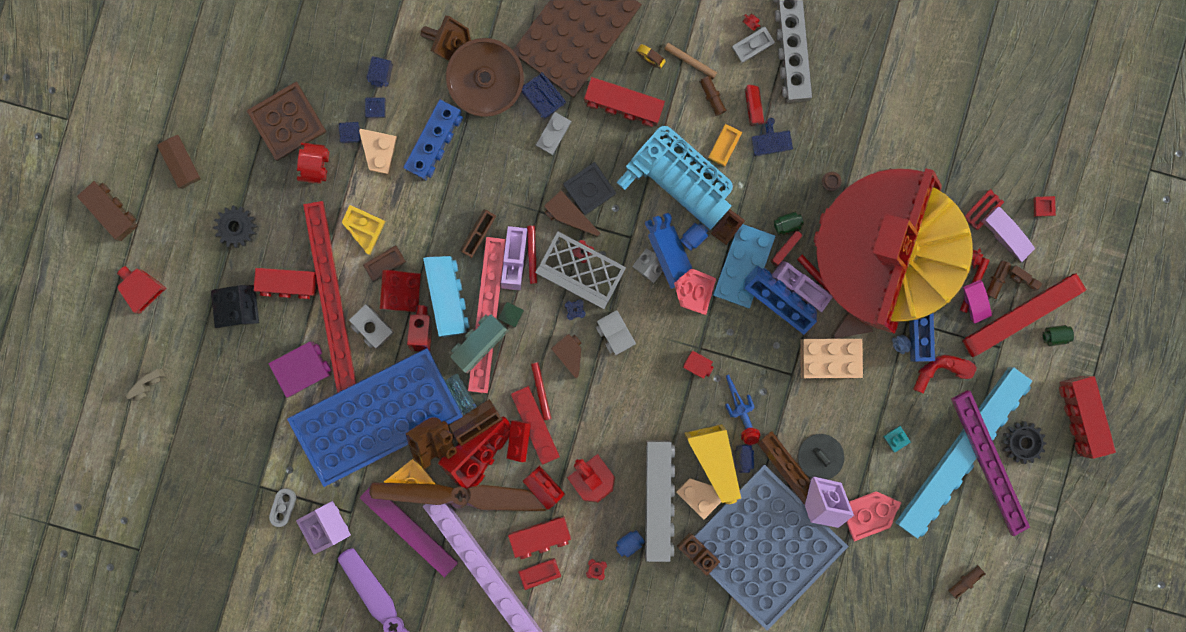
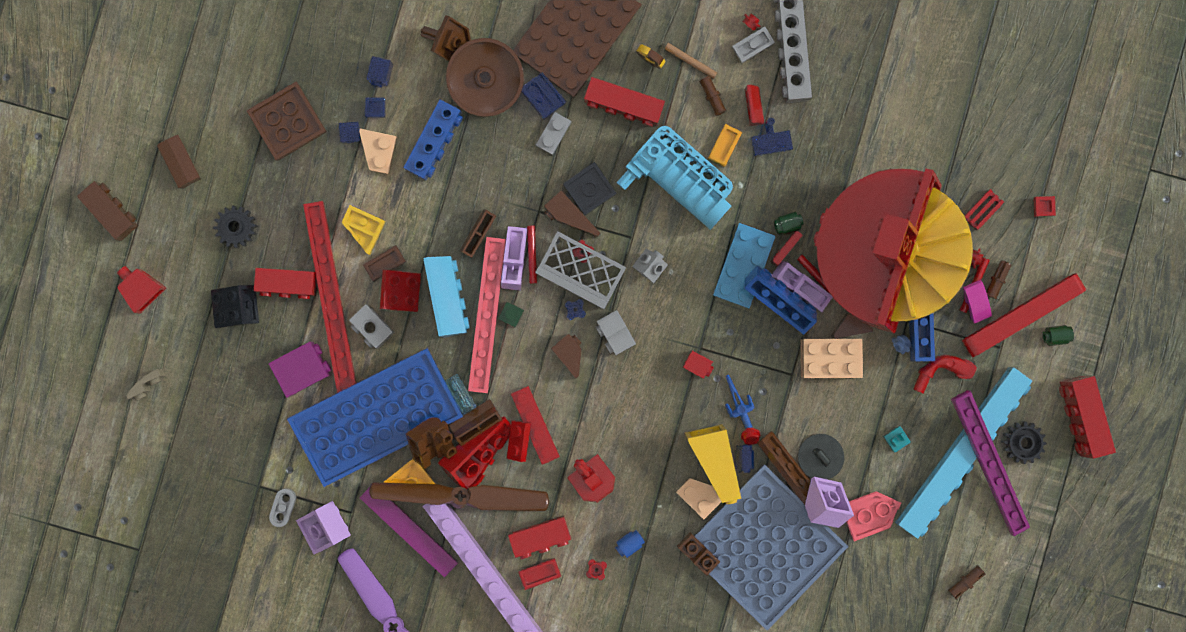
(312, 162): red brick -> none
(420, 337): red torso -> none
(478, 343): sand green slope -> none
(541, 391): red bar -> none
(543, 487): red slope -> none
(658, 501): light grey brick -> none
(668, 248): blue tile -> none
(694, 236): blue brick -> none
(695, 290): coral tile -> none
(727, 226): reddish brown slope -> none
(831, 181): reddish brown plate -> none
(1008, 234): lavender slope -> none
(1020, 276): reddish brown plate -> none

